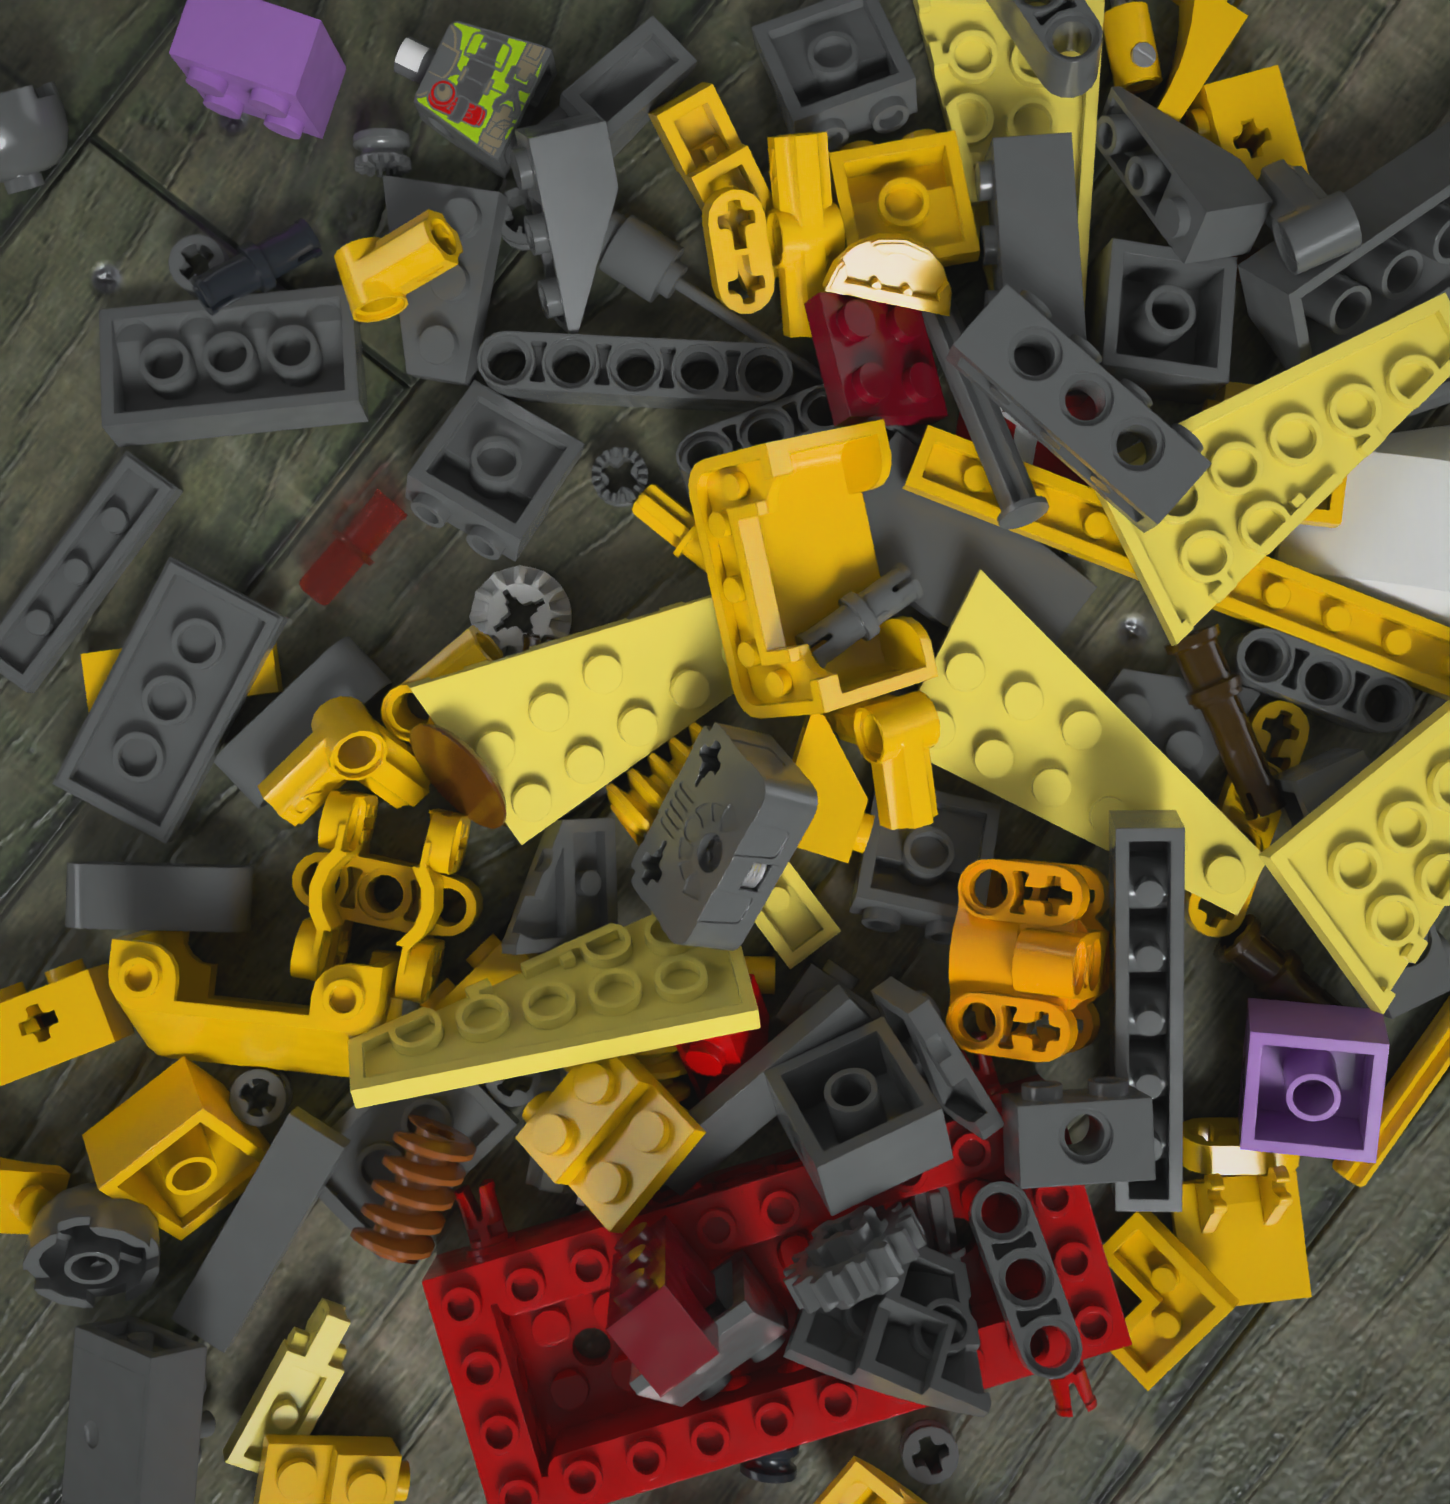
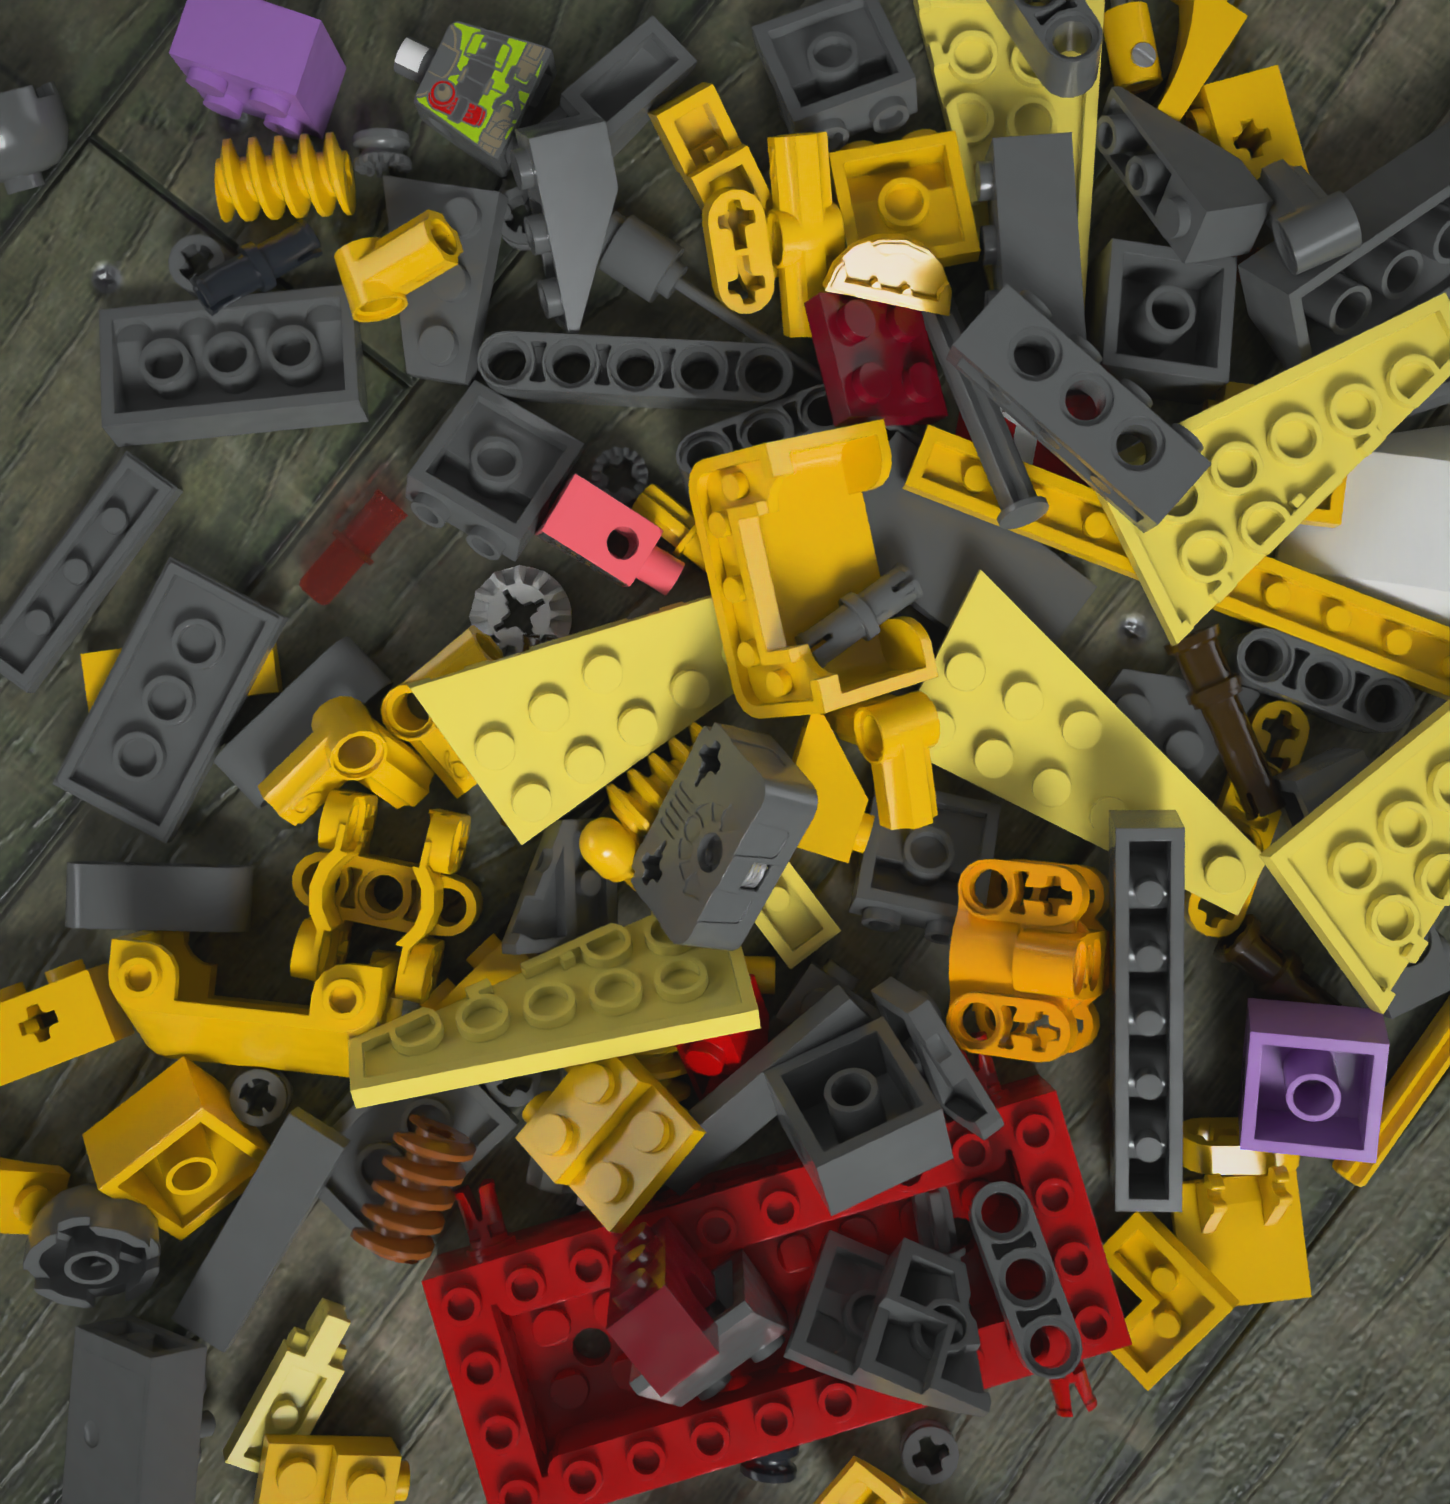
(284, 179): none -> yellow piece
(459, 774): reddish brown piece -> none
(580, 528): none -> coral torso
(608, 849): none -> yellow cylinder
(854, 1257): dark grey gear -> none
(1113, 1151): dark grey brick -> none

